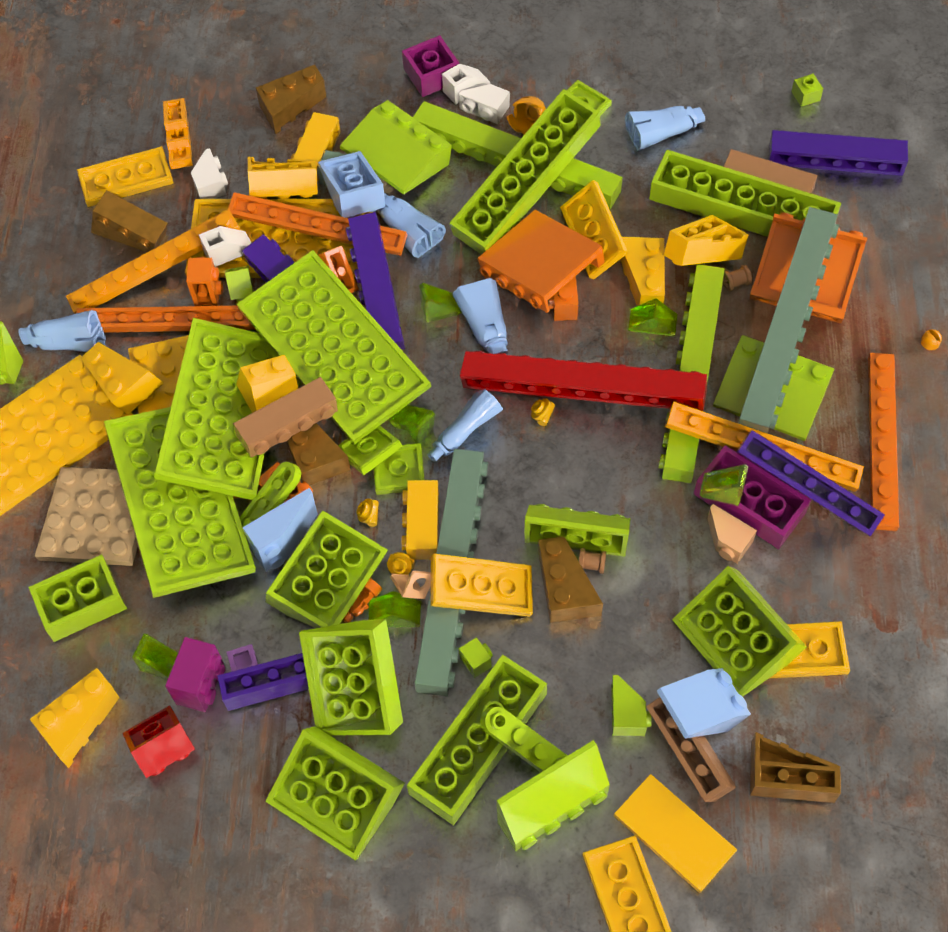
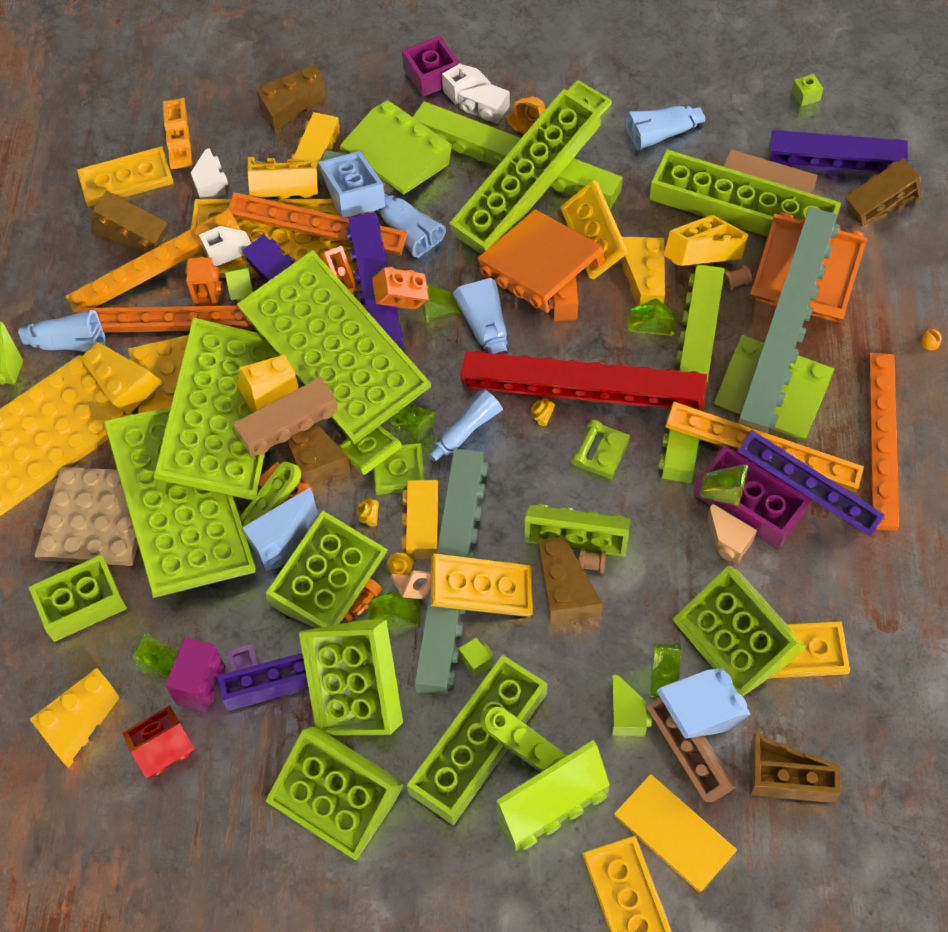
(400, 288): none -> orange brick
(608, 452): none -> lime plate
(664, 666): none -> clear neon green slope
(884, 192): none -> pearl gold wedge

